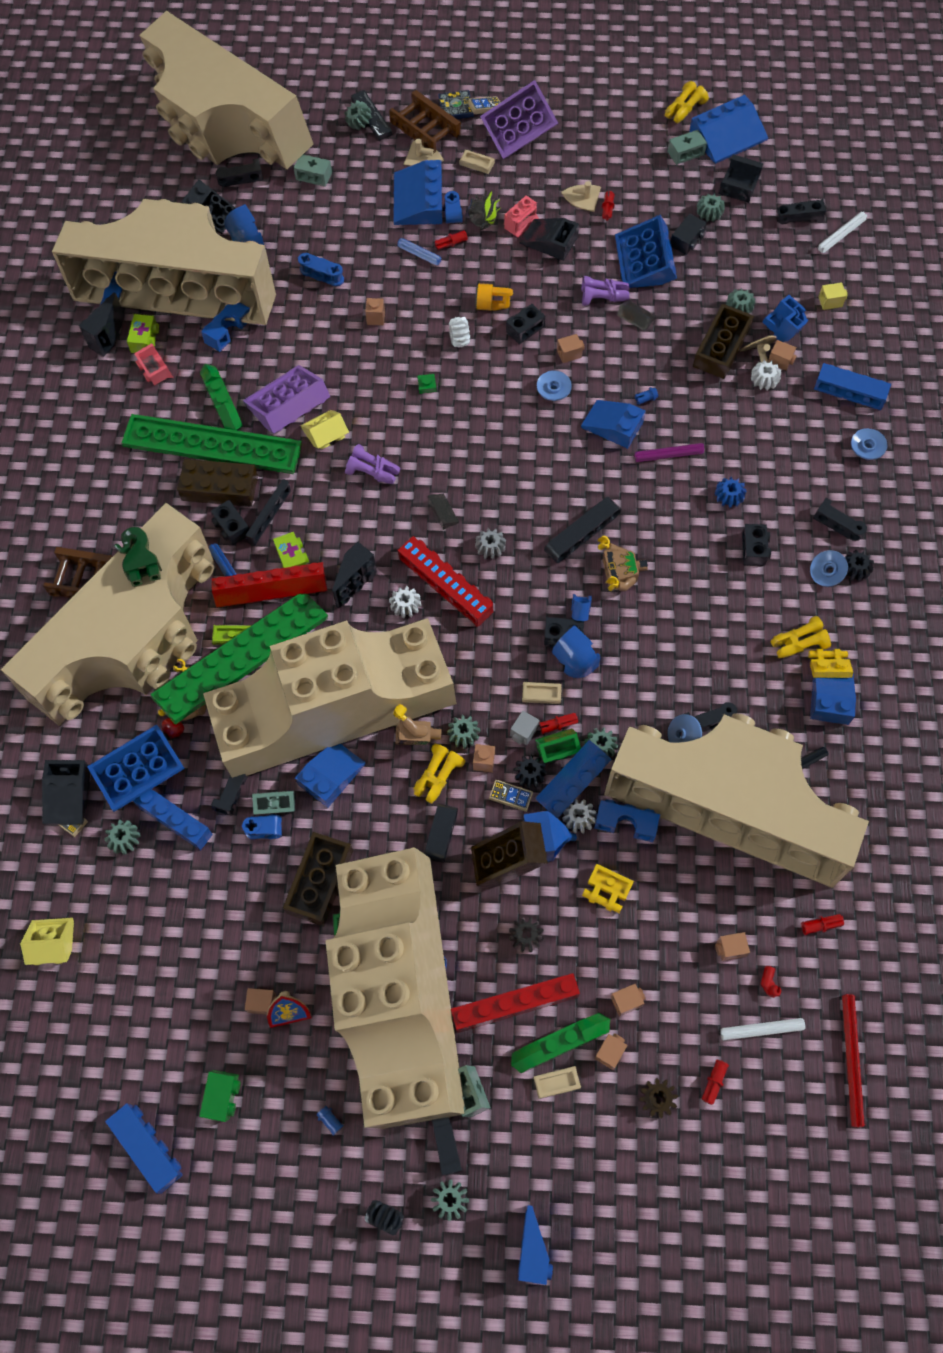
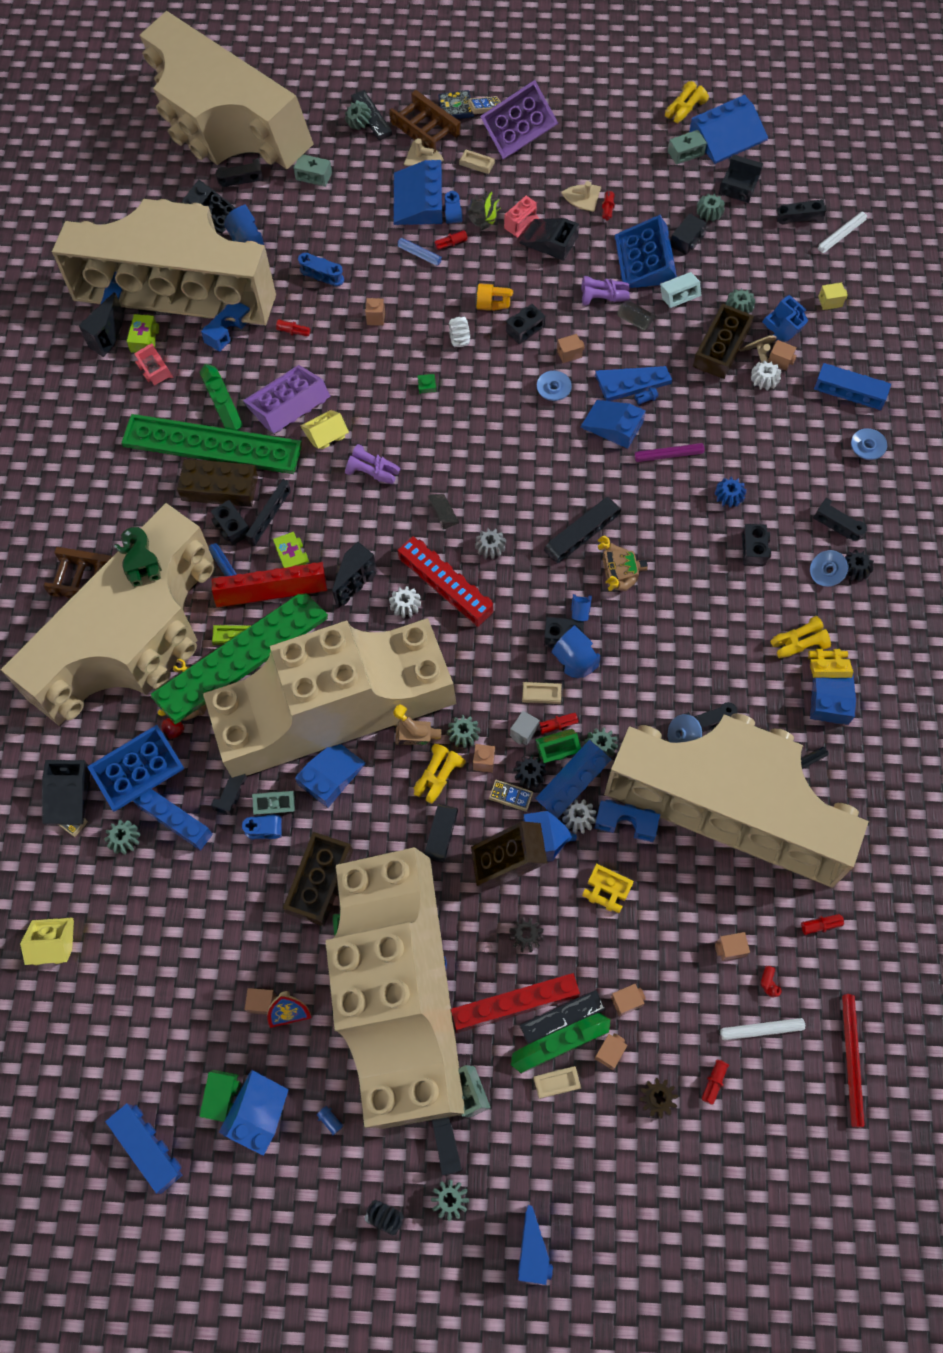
(255, 1113): none -> blue slope
(292, 328): none -> red axle
(562, 1017): none -> black tile
(627, 382): none -> blue wing
(680, 289): none -> light aqua brick

